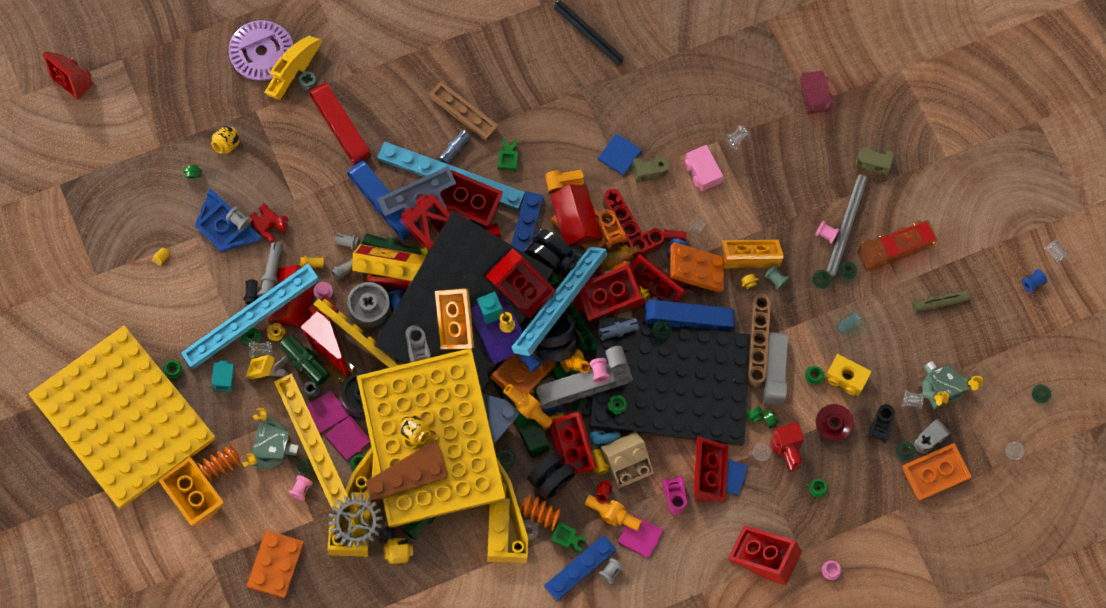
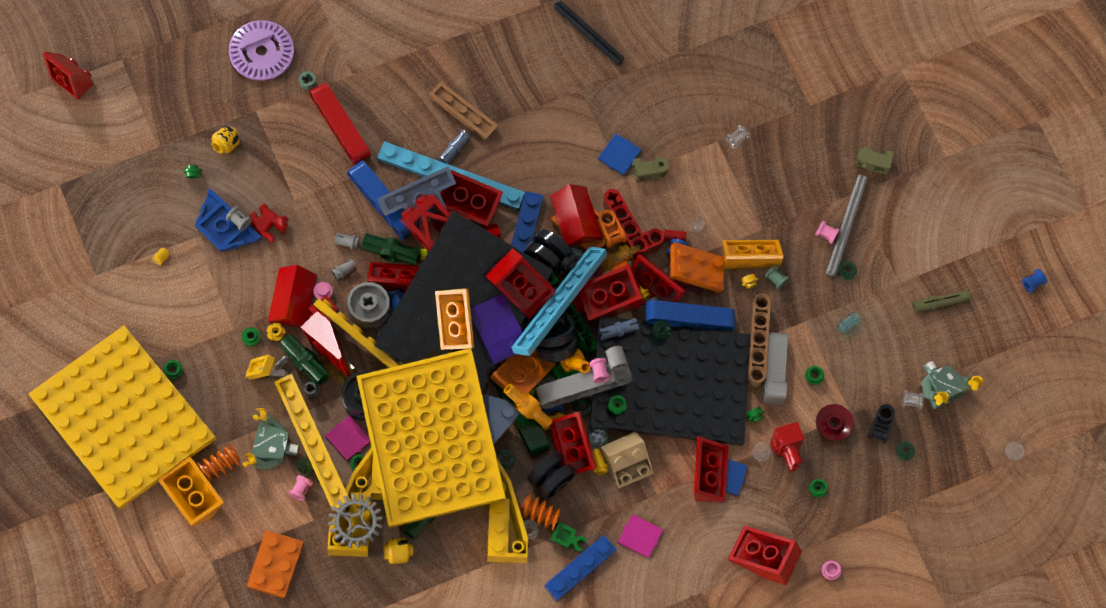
(223, 376): teal brick -> none
(250, 316): medium azure plate -> none
(251, 291): black pin -> none
(259, 349): clear bush -> none
(270, 280): light grey pin -> none
(293, 60): yellow slope -> none
(314, 262): yellow pin -> none
(326, 411): dark pink piece -> none
(386, 262): yellow brick -> none
(386, 533): black plate -> none
(414, 471): dark orange wing -> none
(415, 430): yellow head -> none
(417, 346): light grey piece -> none
(490, 307): teal brick -> none
(507, 320): yellow pin -> none
(508, 157): green plate -> none
(531, 362): blue bush -> none
(557, 180): light orange piece -> none
(604, 489): red pin -> none
(605, 438): dark azure arm -> none
(611, 571): light grey bush -> none
(614, 513): light orange pin -> none
(675, 491): dark pink piece -> none
(703, 168): bright pink brick -> none
(771, 419): green plate -> none
(815, 92): clear pink brick -> none
(821, 274): clear green plate -> none
(845, 366): yellow brick -> none
(896, 245): clear orange brick -> none
(932, 435): light grey piece -> none
(936, 472): orange plate -> none
(1037, 397): clear green plate -> none
(1056, 251): clear bush -> none

